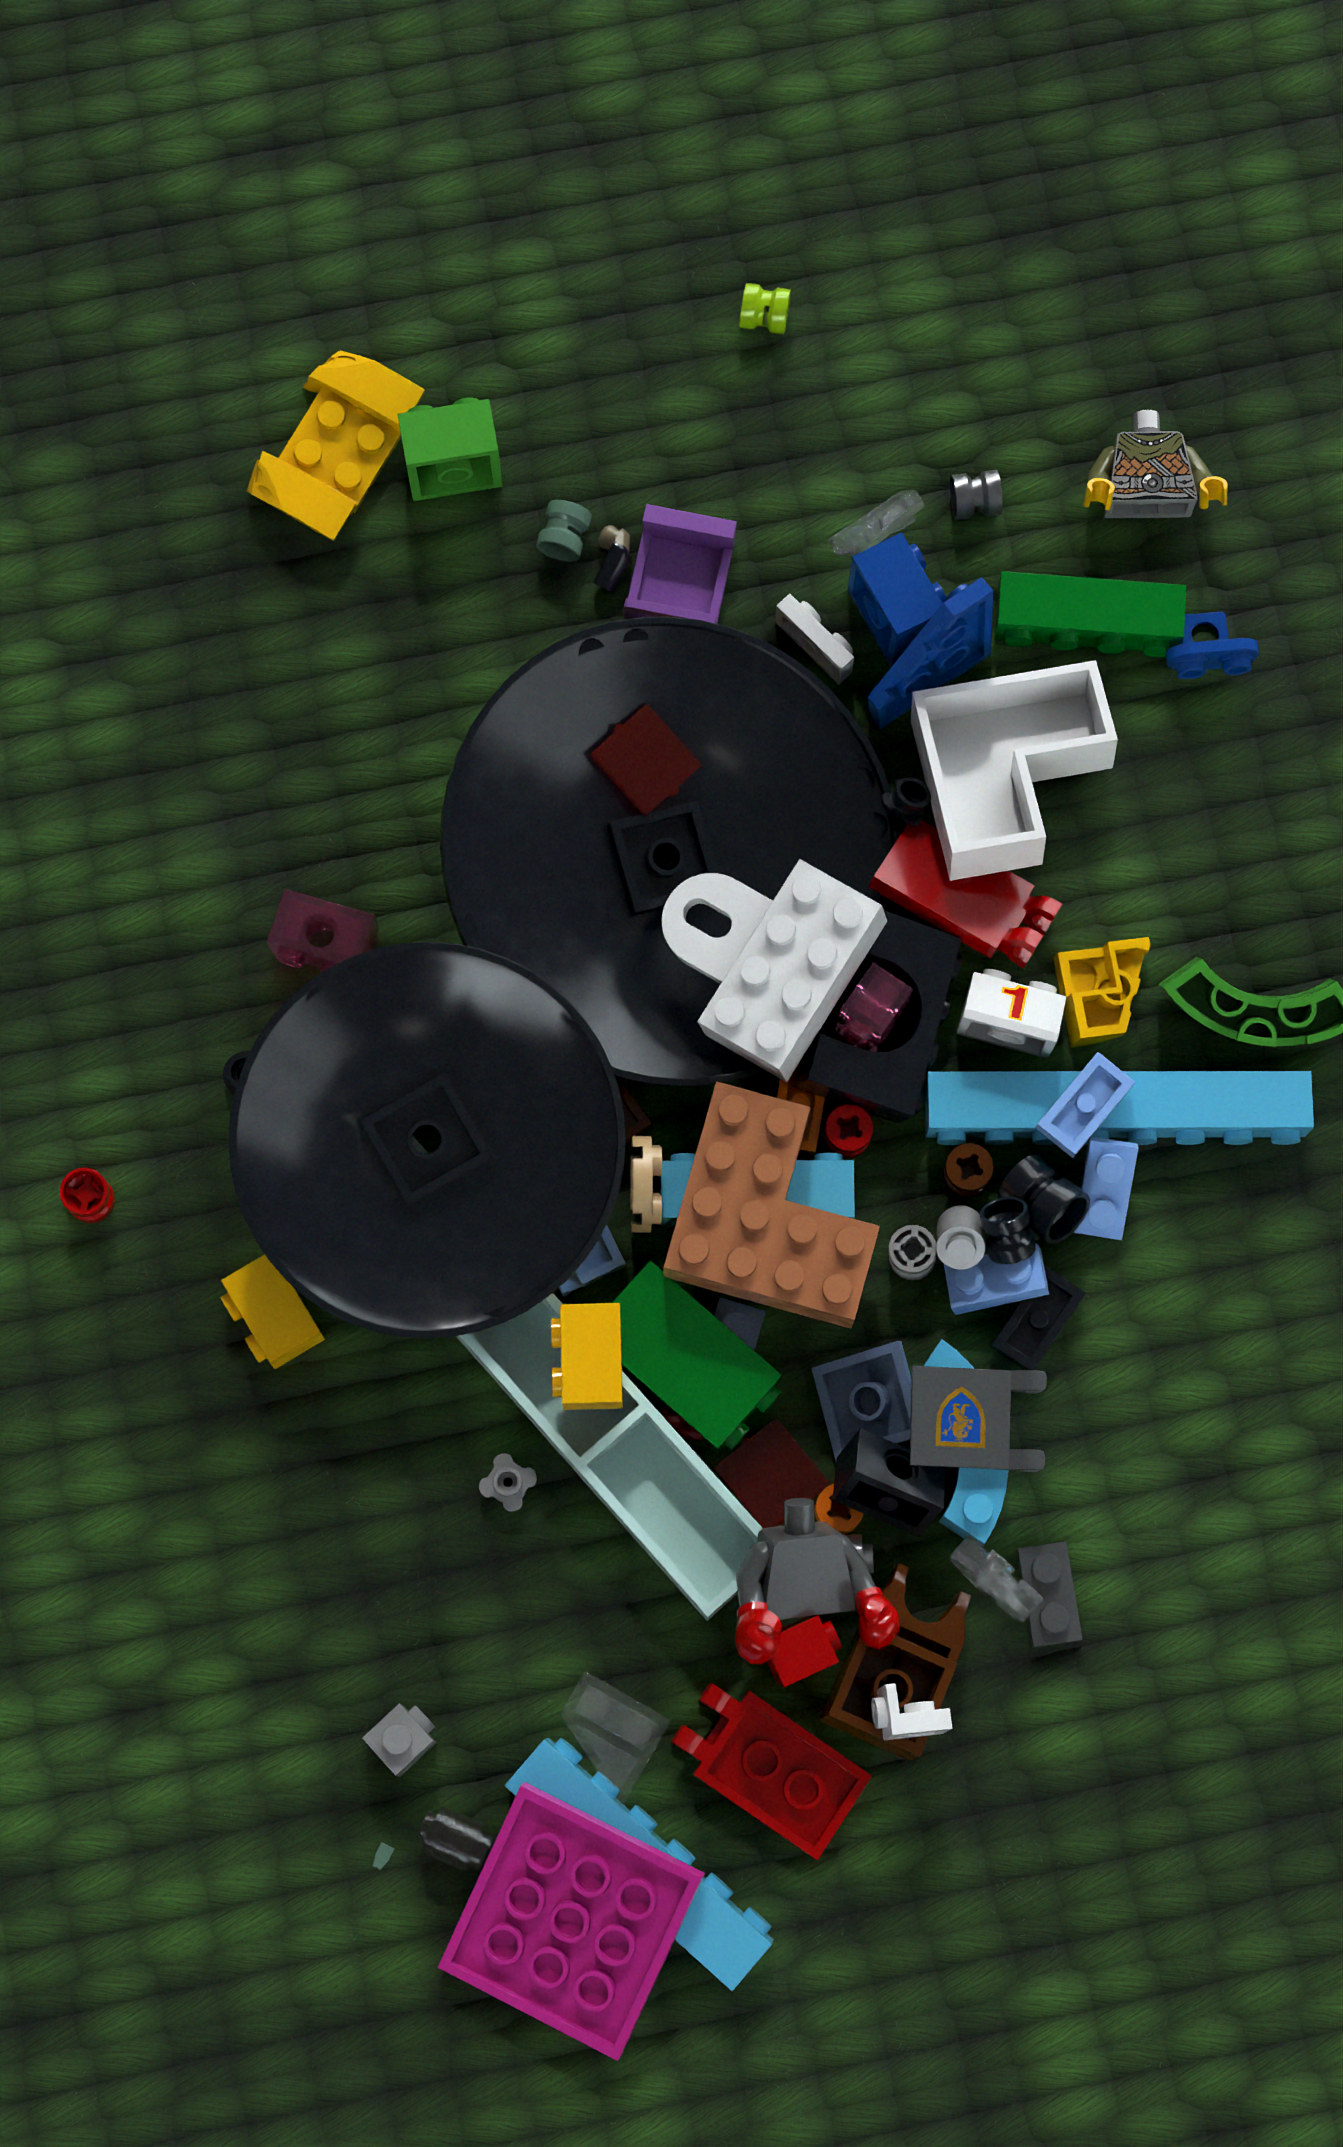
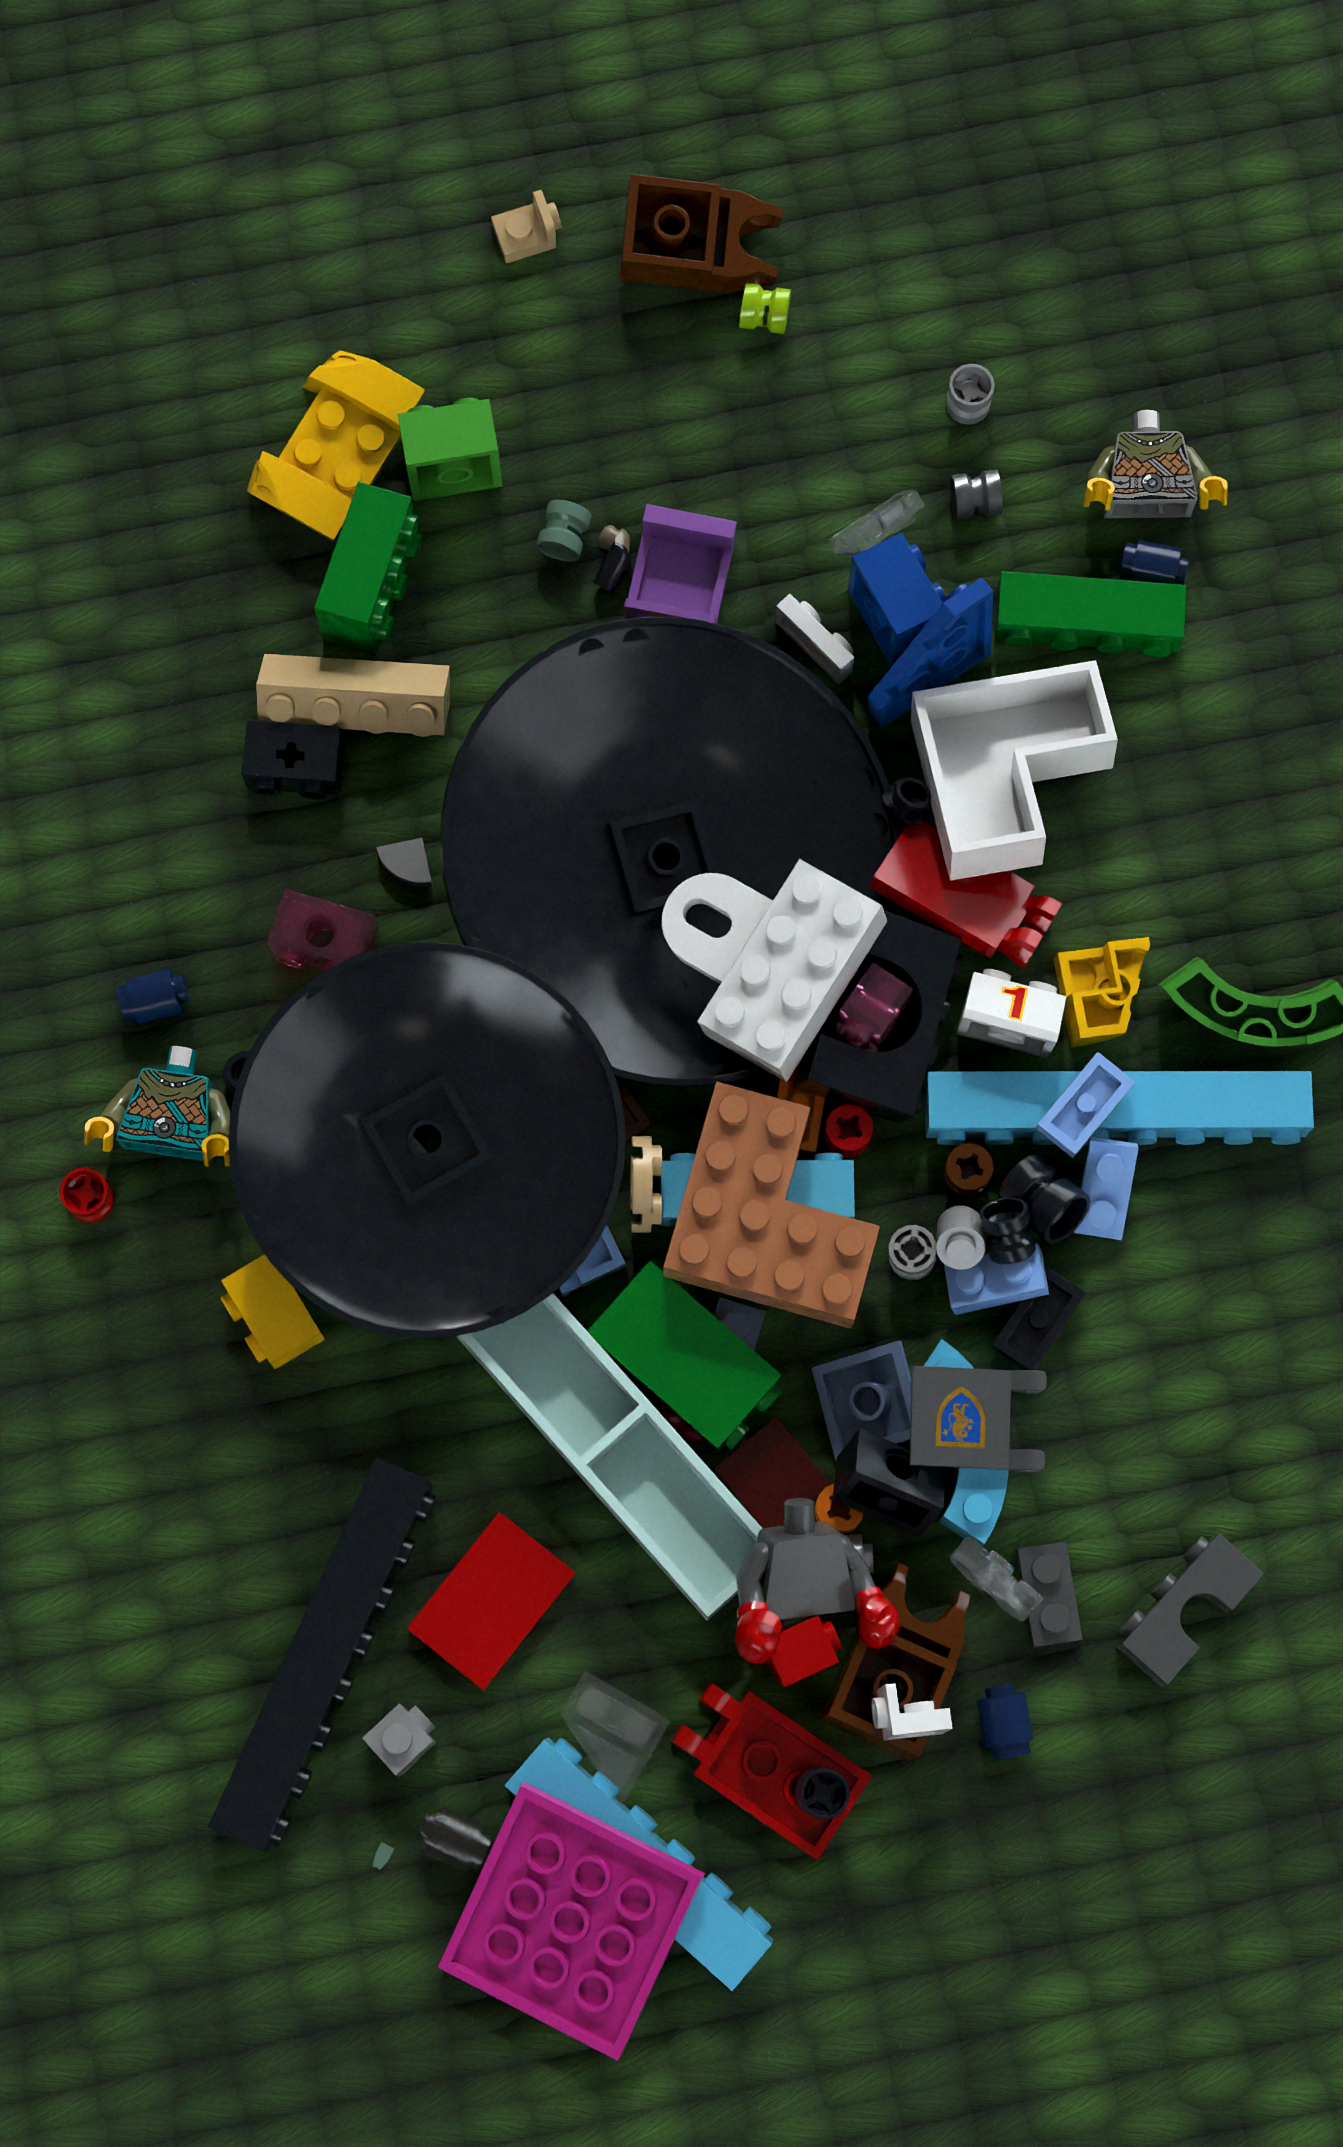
(153, 996): none -> dark blue brick
(167, 1113): none -> torso
(272, 746): none -> black brick
(322, 1655): none -> black brick
(354, 694): none -> tan brick
(368, 569): none -> green brick
(407, 862): none -> light grey tile
(491, 1601): none -> red tile
(510, 1496): light grey plate -> none
(527, 229): none -> tan bracket
(589, 1356): yellow brick -> none
(645, 760): clear red piece -> none
(705, 240): none -> reddish brown brick
(828, 1796): none -> black wheel
(971, 383): none -> light grey wheel
(1005, 1721): none -> dark blue brick
(1153, 563): none -> dark blue brick
(1156, 1638): none -> dark grey arch
(1194, 658): blue bracket -> none

